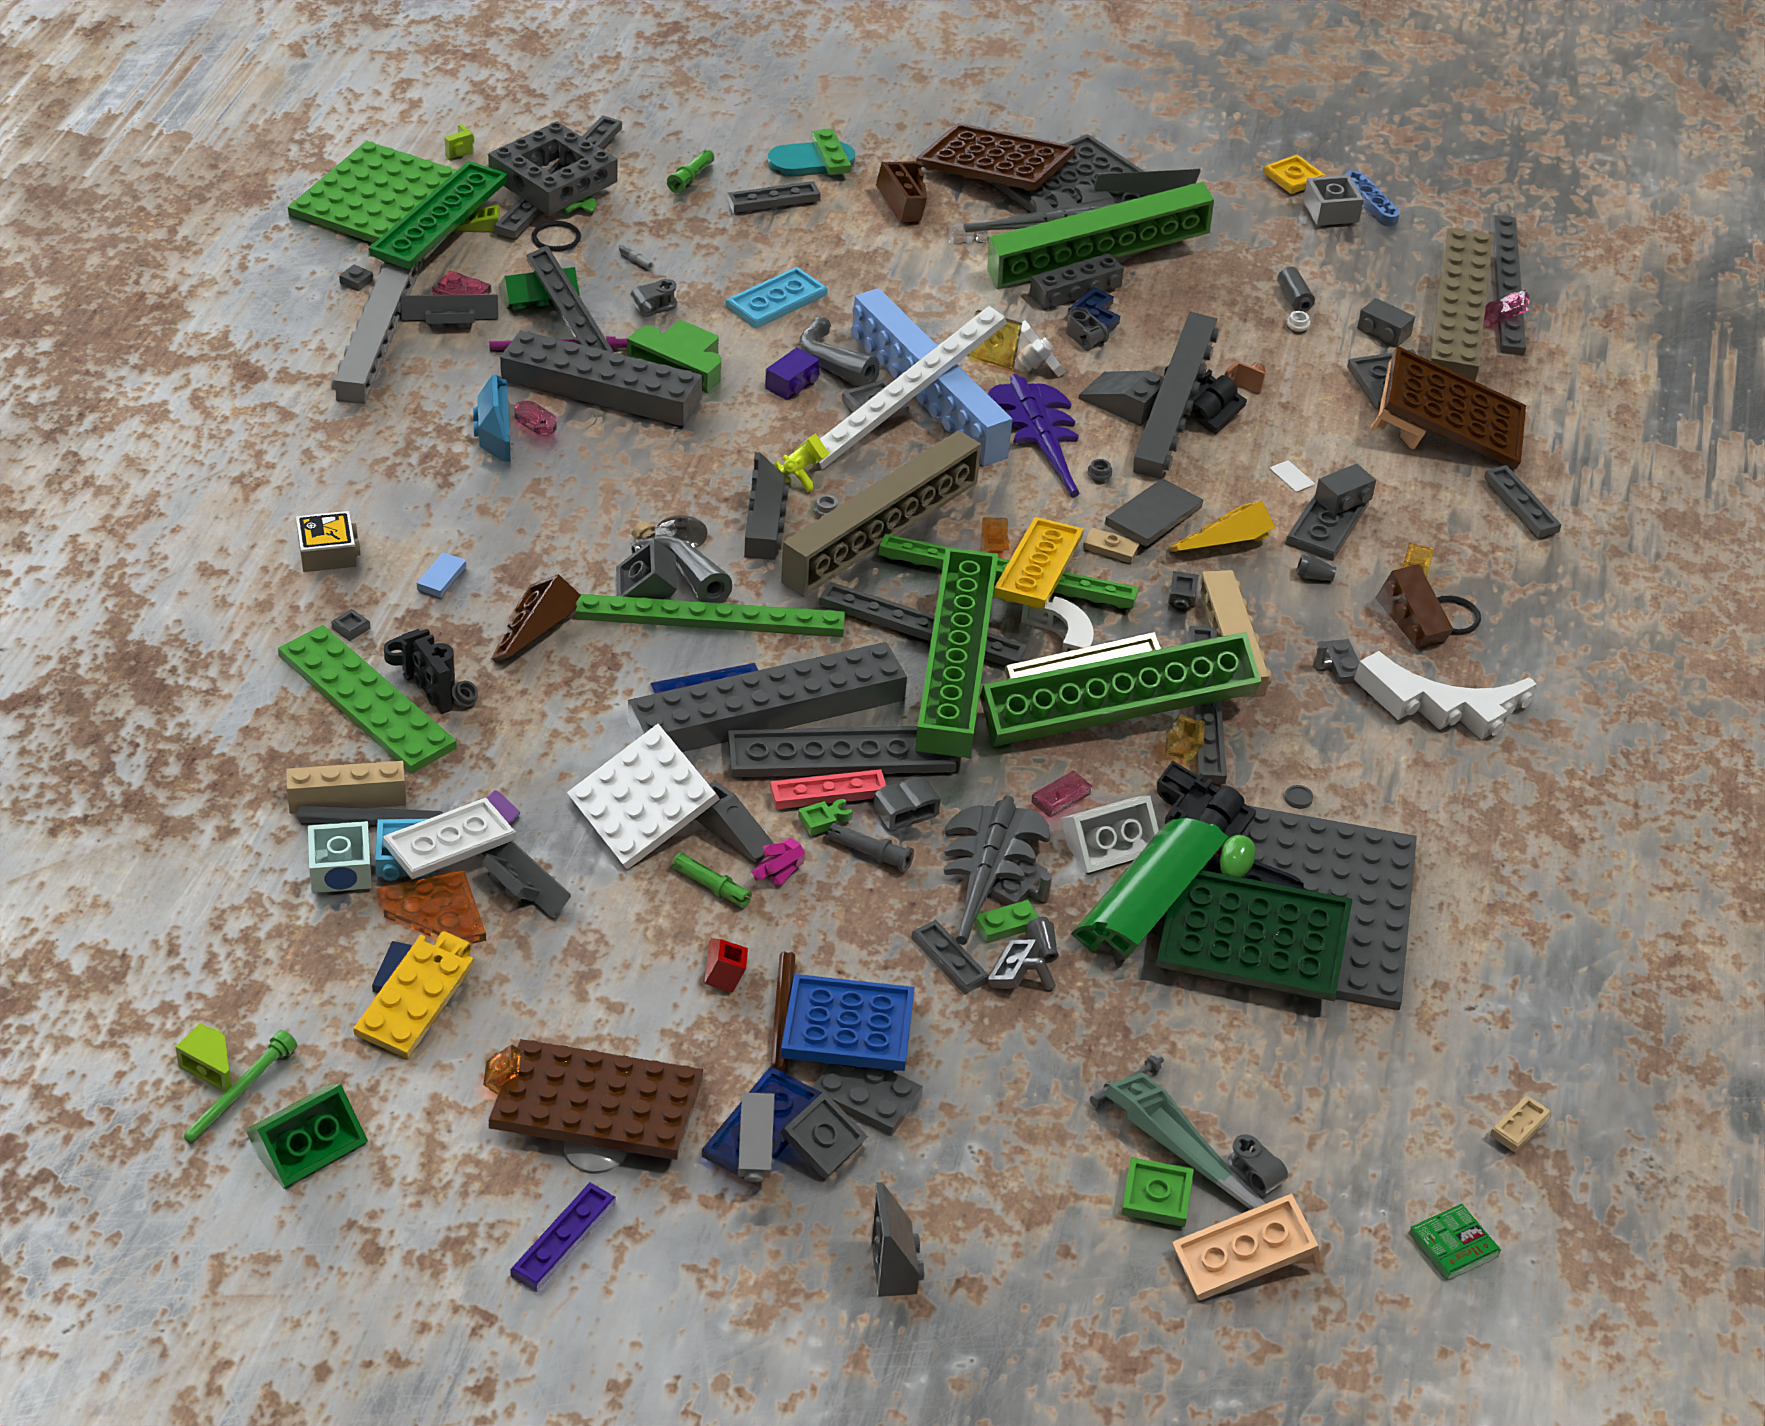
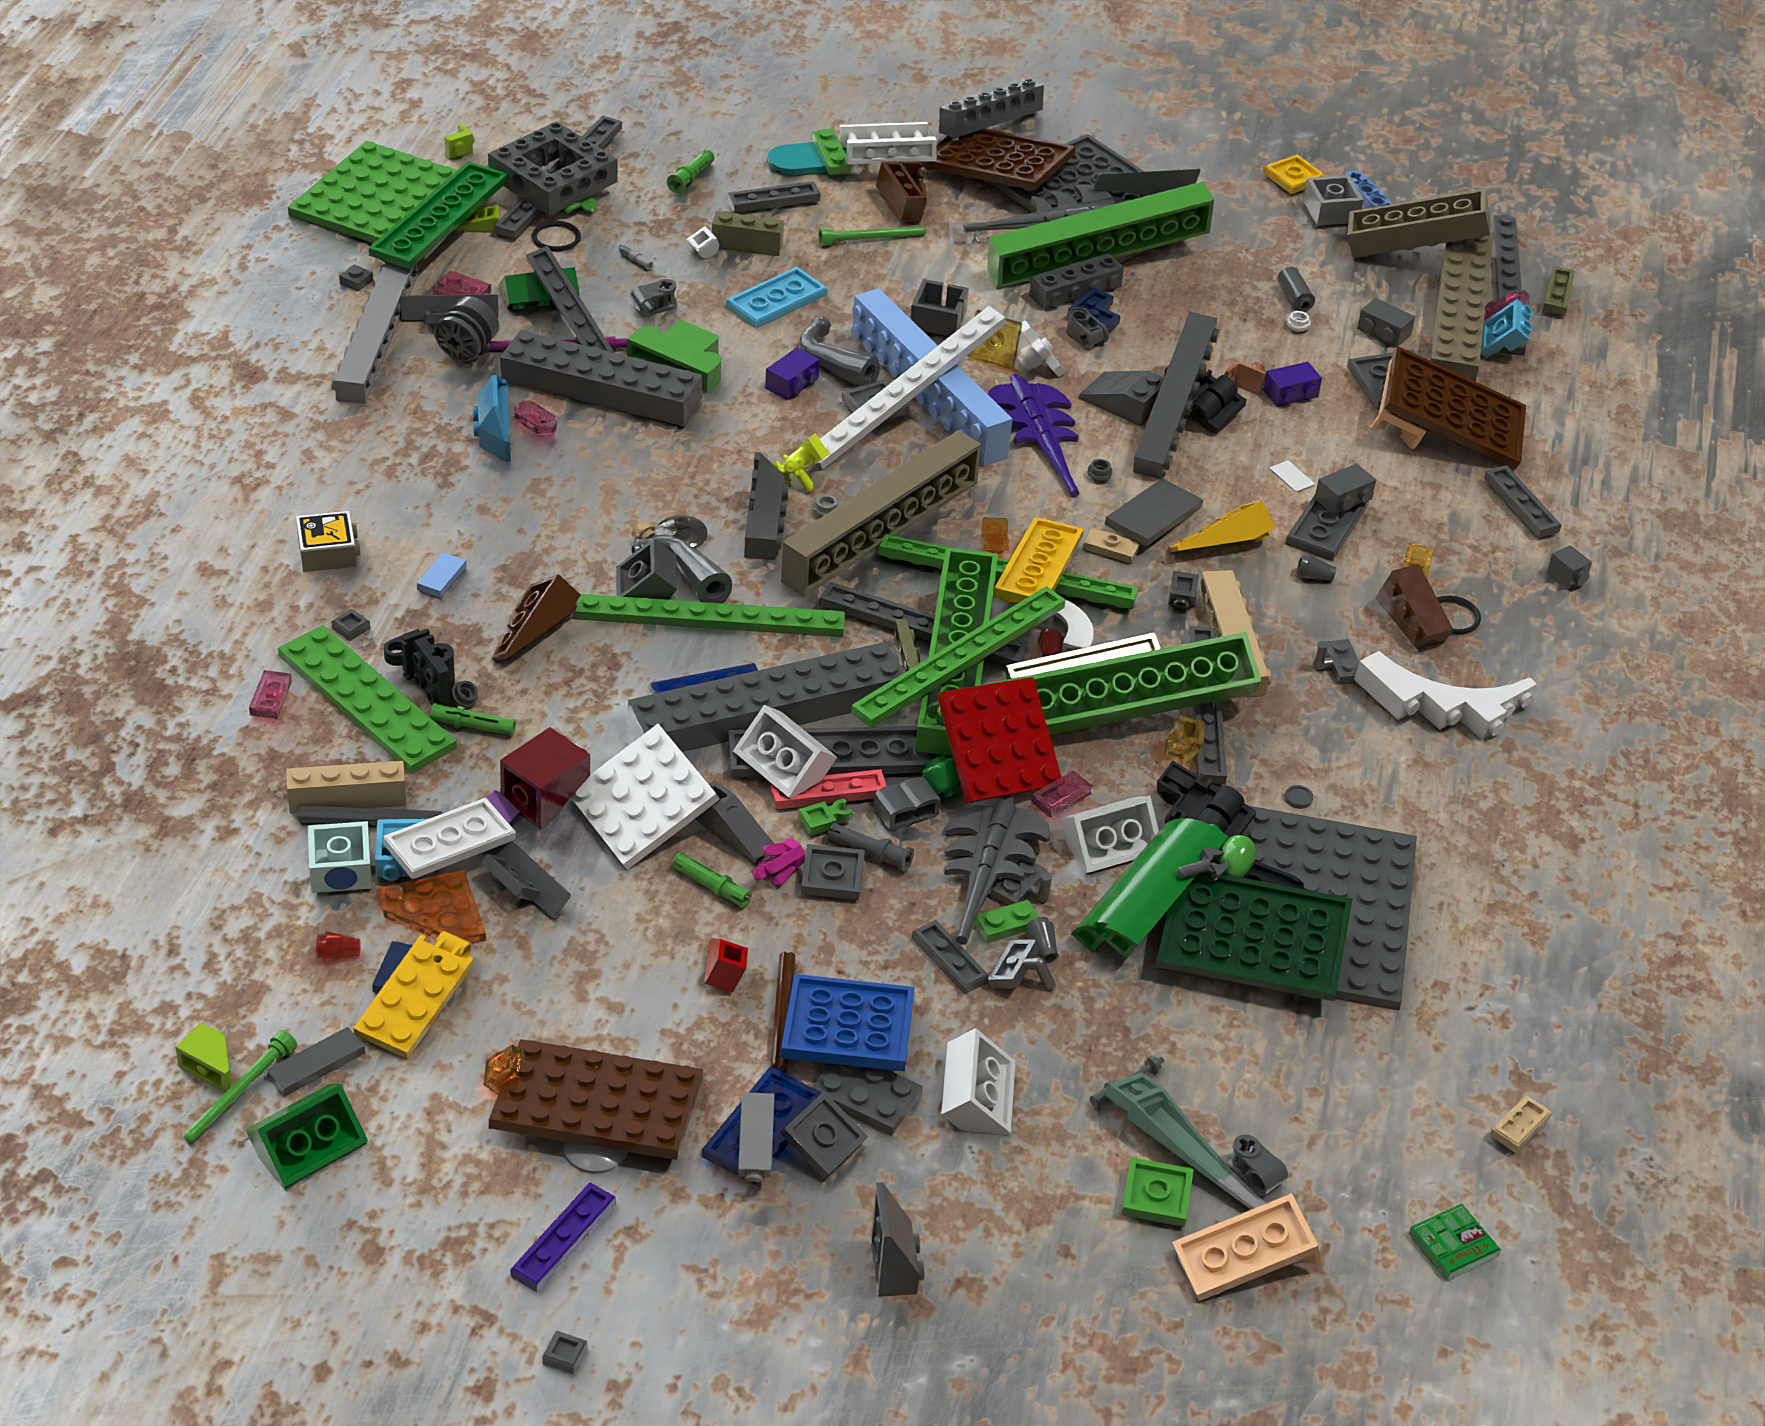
(270, 694): none -> clear pink plate
(315, 1061): none -> dark grey tile
(336, 946): none -> clear red cone
(462, 717): none -> bright green pin
(466, 329): none -> dark grey wheel
(543, 775): none -> dark red slope
(564, 1352): none -> dark grey tile
(704, 243): none -> white brick
(748, 233): none -> olive brick
(784, 752): none -> white slope
(828, 236): none -> bright green piece
(832, 872): none -> dark grey plate
(888, 143): none -> white fence
(904, 642): none -> olive plate
(934, 317): none -> dark grey piece
(942, 775): none -> green head
(957, 657): none -> bright green plate
(978, 1085): none -> white slope
(991, 108): none -> dark grey brick
(999, 739): none -> red plate
(1050, 642): none -> clear red cone
(1207, 855): none -> dark grey bar
(1292, 384): none -> dark purple brick
(1419, 223): none -> dark tan brick
(1507, 328): none -> medium azure plate
(1558, 290): none -> olive plate
(1569, 567): none -> dark grey brick

